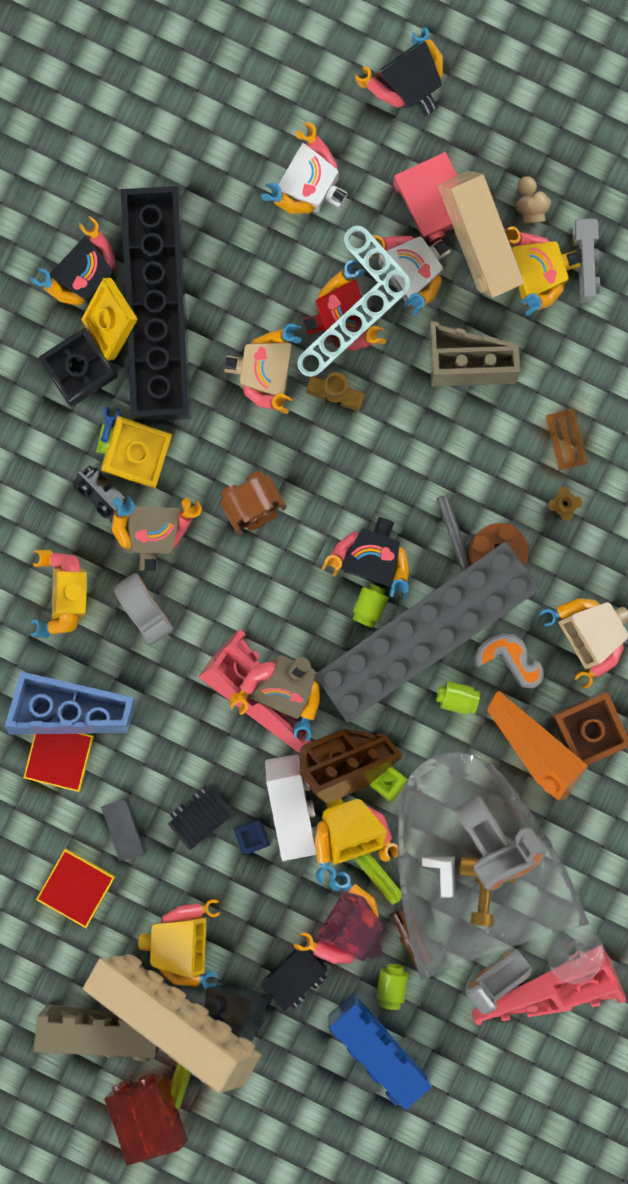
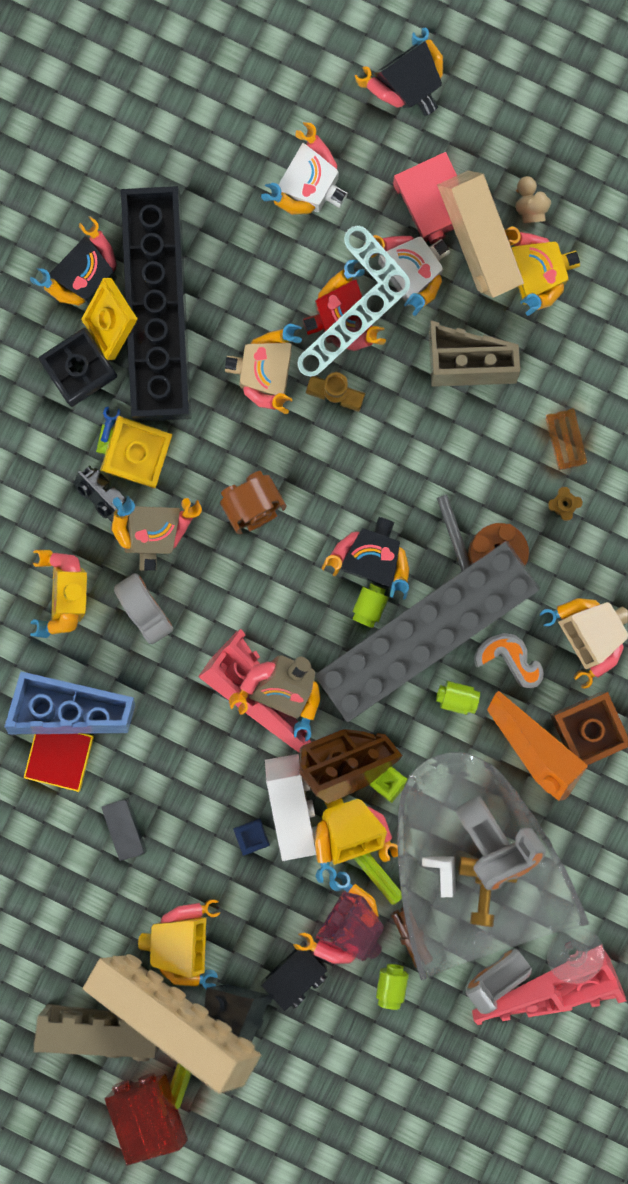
(75, 888): red tile -> none
(200, 817): black brick -> none
(378, 1051): blue wedge -> none
(584, 236): light grey plate -> none

